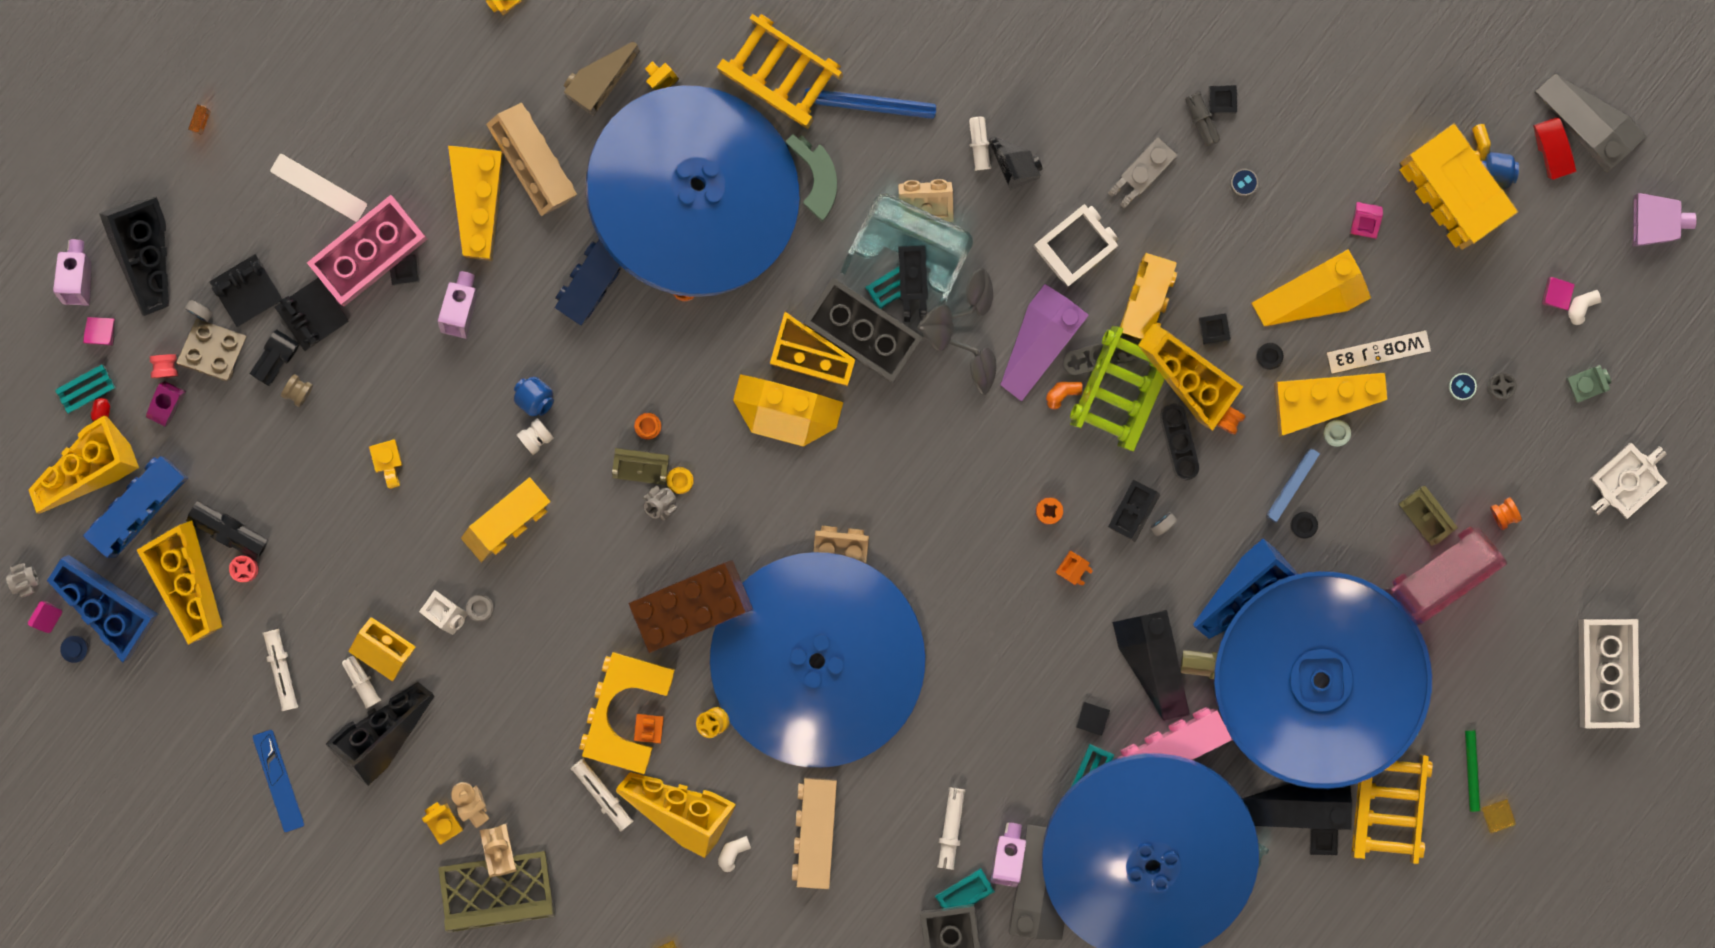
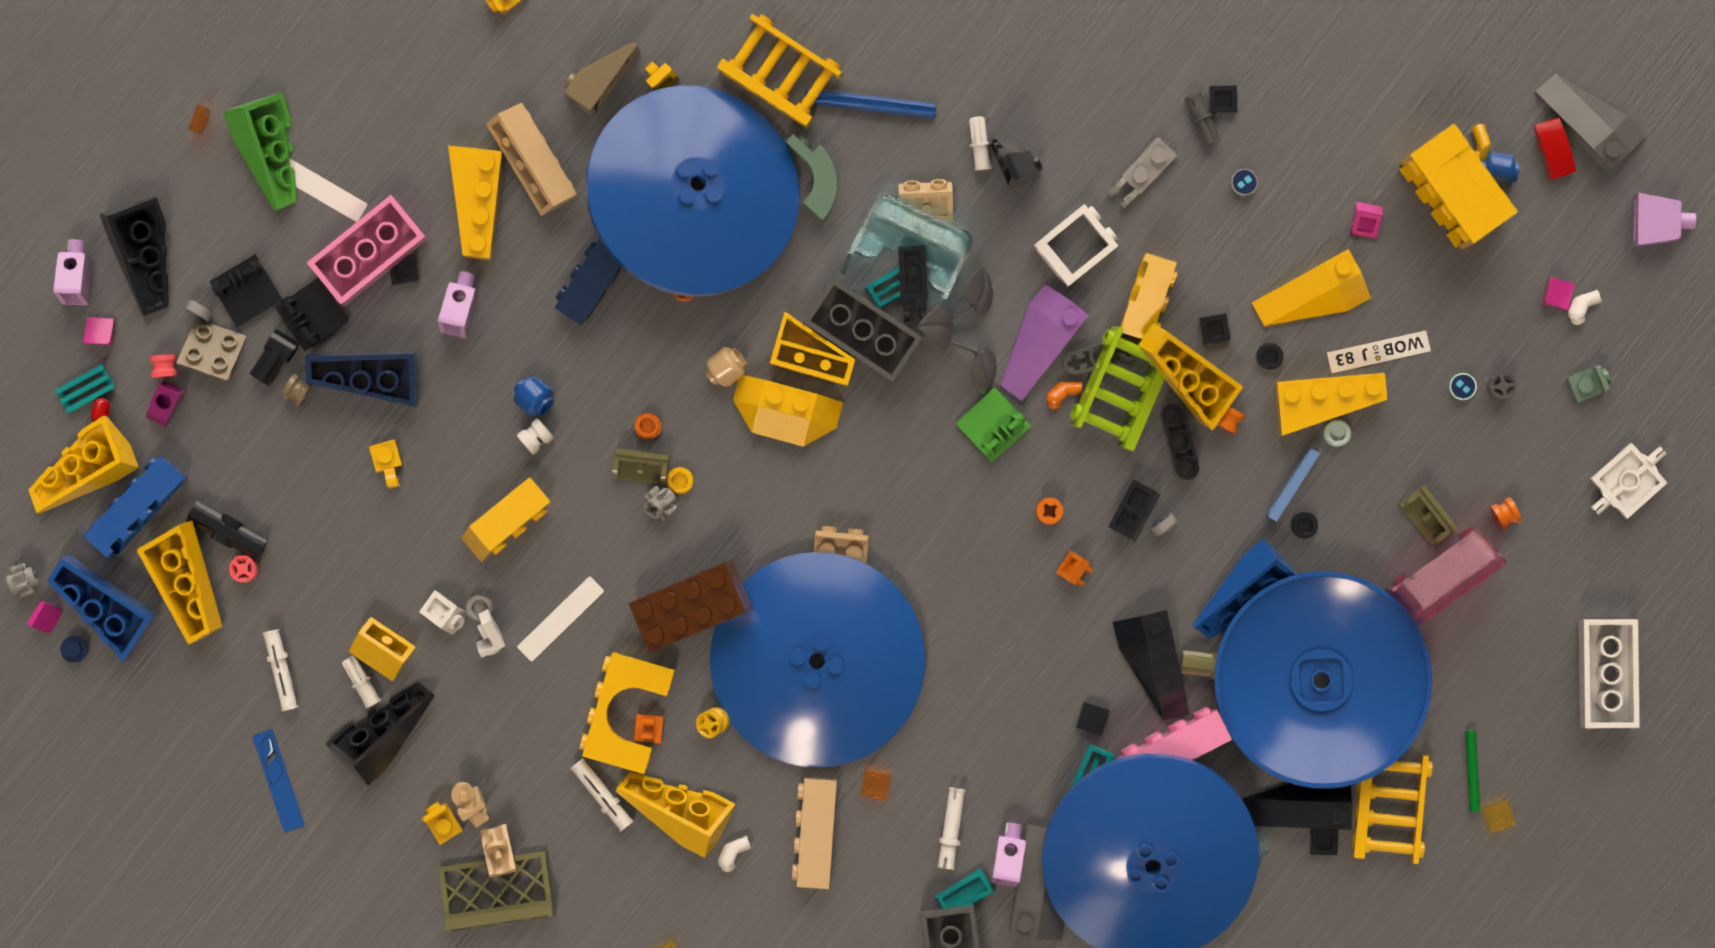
(263, 140): none -> bright green wedge
(371, 374): none -> dark blue wedge
(492, 637): none -> white bracket
(560, 619): none -> white sticker
(725, 366): none -> tan head
(875, 785): none -> clear orange tile
(993, 424): none -> bright green hinge

